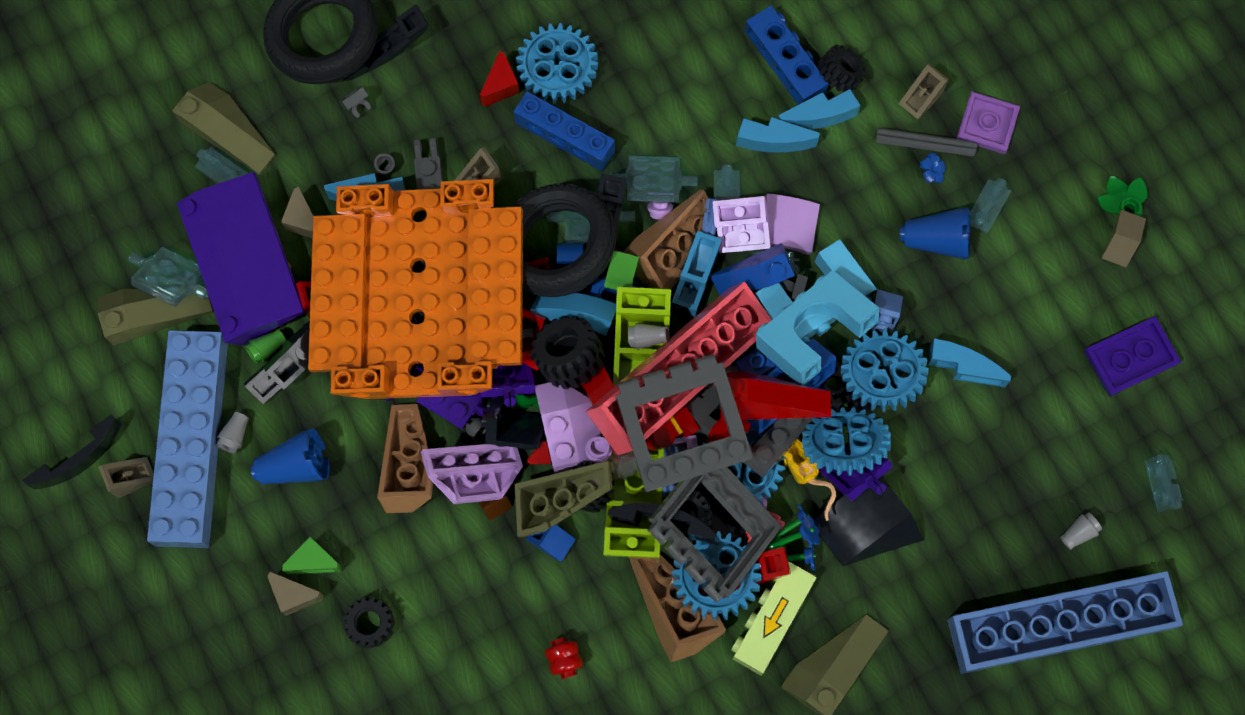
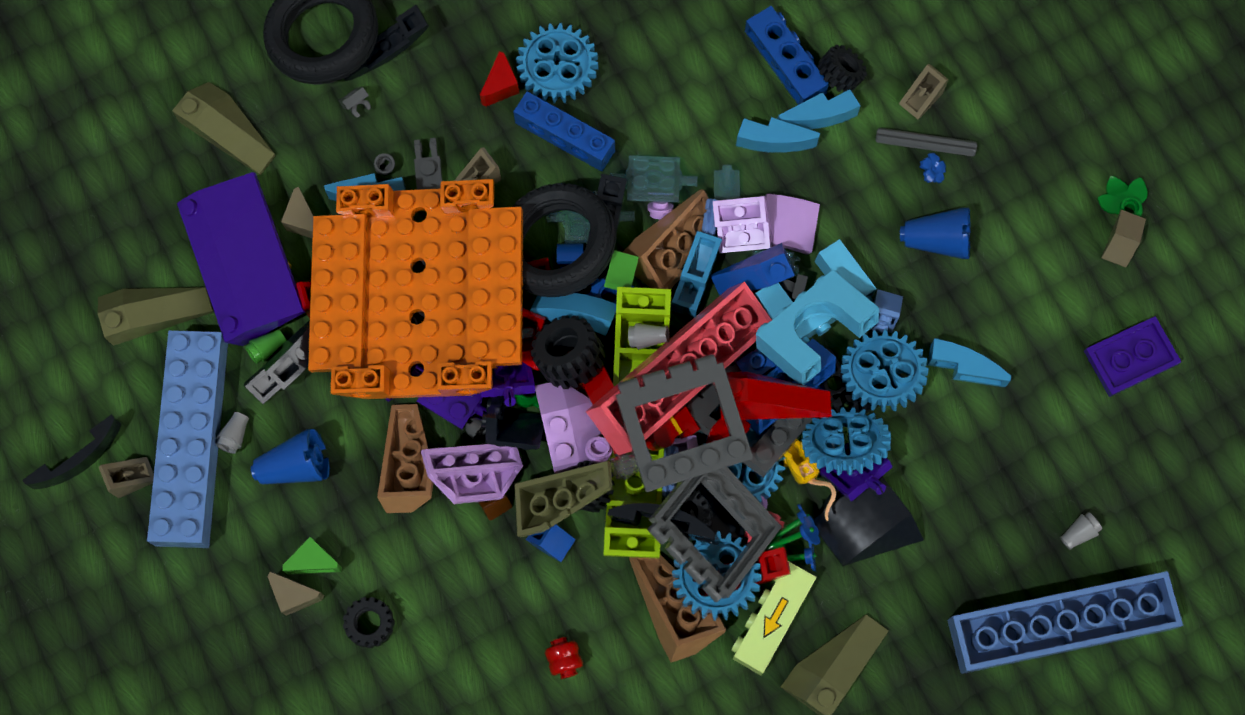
(167, 276): clear light blue plate -> none
(217, 166): clear light blue hinge -> none
(540, 456): red slope -> none
(988, 122): medium lavender tile -> none
(989, 204): clear light blue hinge -> none
(1160, 473): clear light blue hinge -> none

